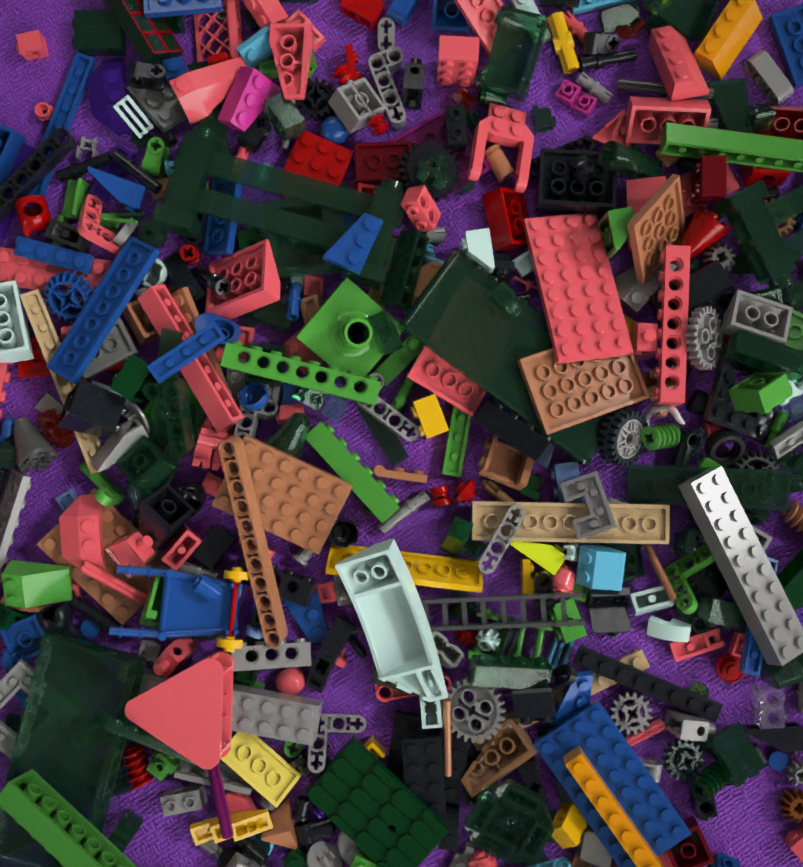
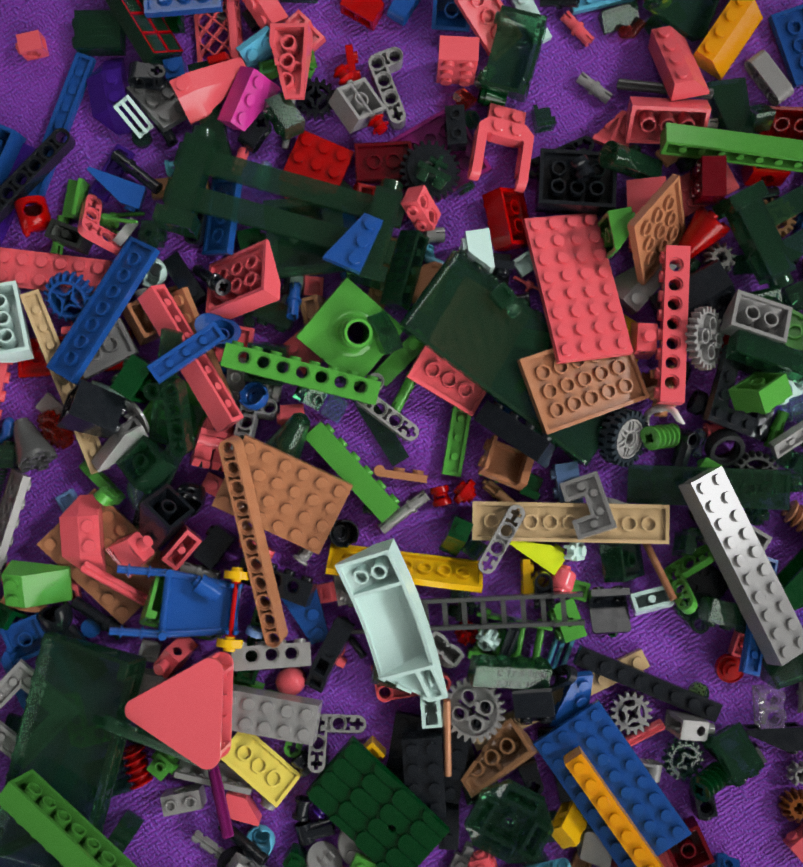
(40, 108): coral plate -> none
(54, 255): blue plate -> none
(77, 169): black pin -> none
(81, 148): light grey piece -> none
(155, 156): bright green piece -> none
(185, 249): red bush -> none
(243, 823): yellow slope -> none
(283, 828): nougat slope -> none
(288, 392): blue piece -> none
(333, 130): blue hair -> none
(390, 36): light grey beam -> none
(413, 81): black torso -> none
(429, 416): yellow brick -> none
(499, 163): nougat piece -> none
(563, 42): yellow piece -> none
(574, 98): dark pink slope -> none
(598, 60): black pin -> none
(600, 43): black piece -> none
(600, 567): medium azure slope -> none
(671, 631): light aqua slope -> none
(696, 645): coral plate -> none
(777, 759): blue tile -> none

